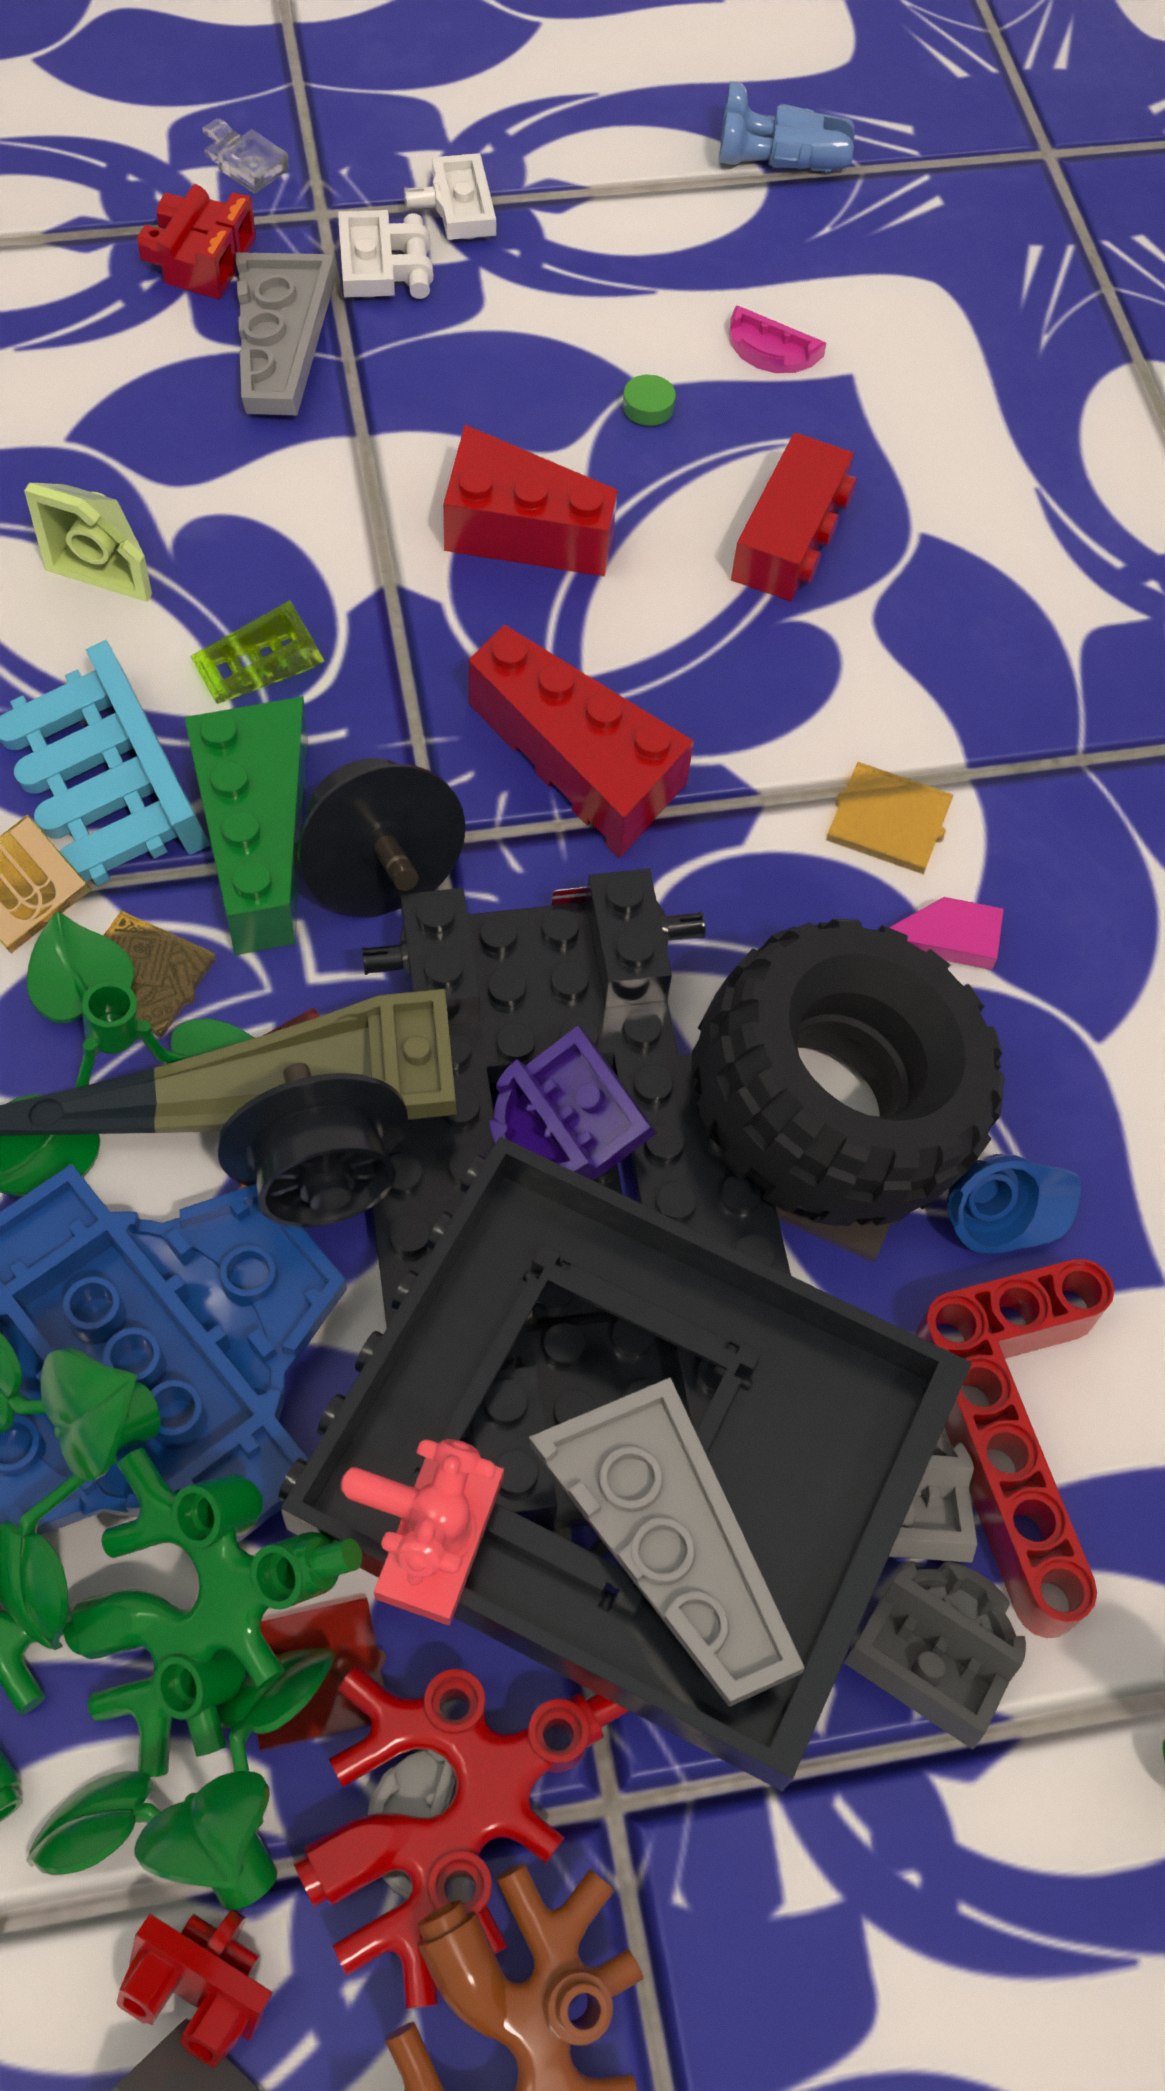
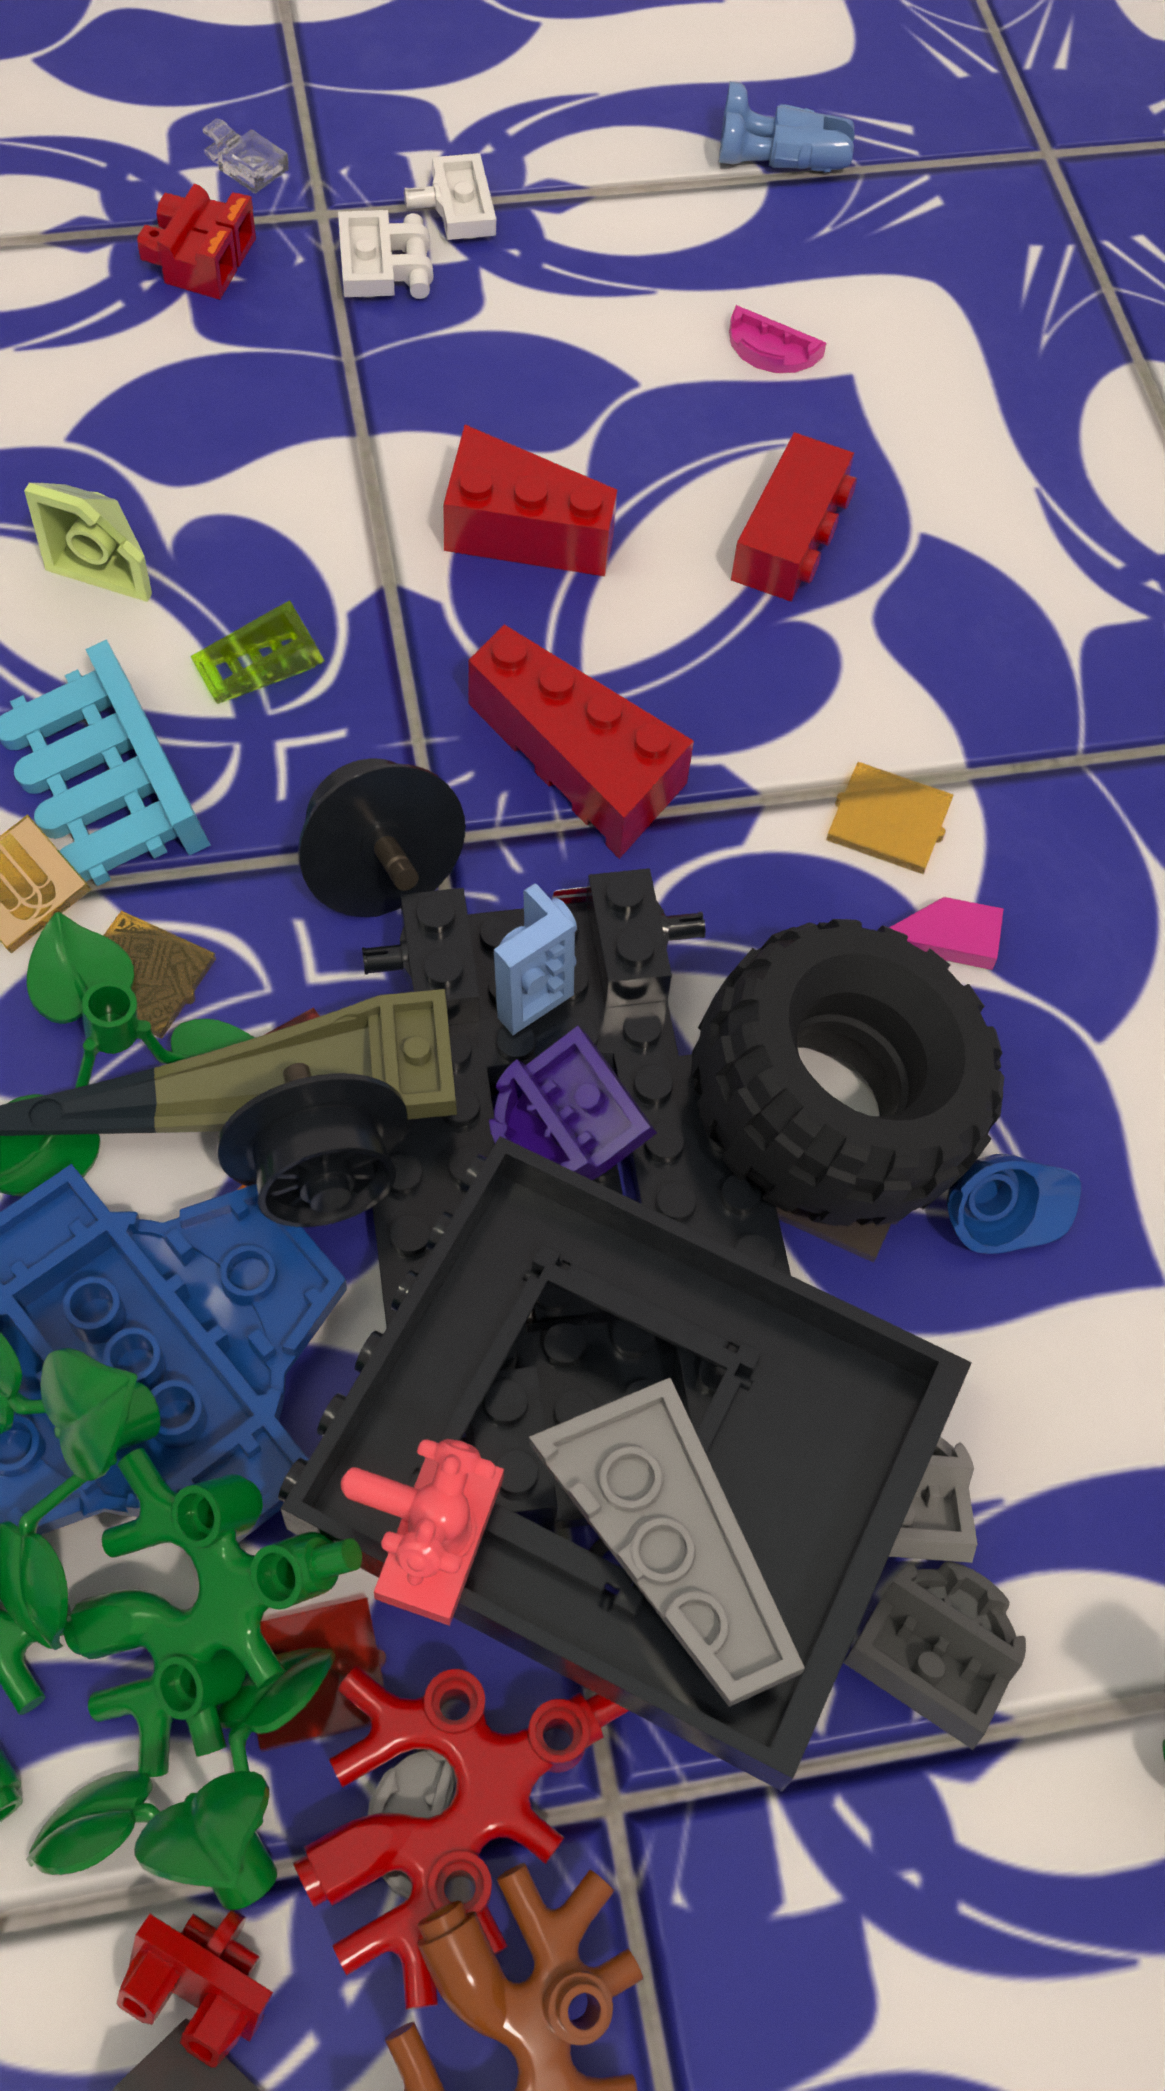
(252, 801): green wedge -> none
(280, 325): light grey wing -> none
(535, 962): none -> light blue bracket
(649, 400): bright green tile -> none
(1007, 1428): red beam -> none

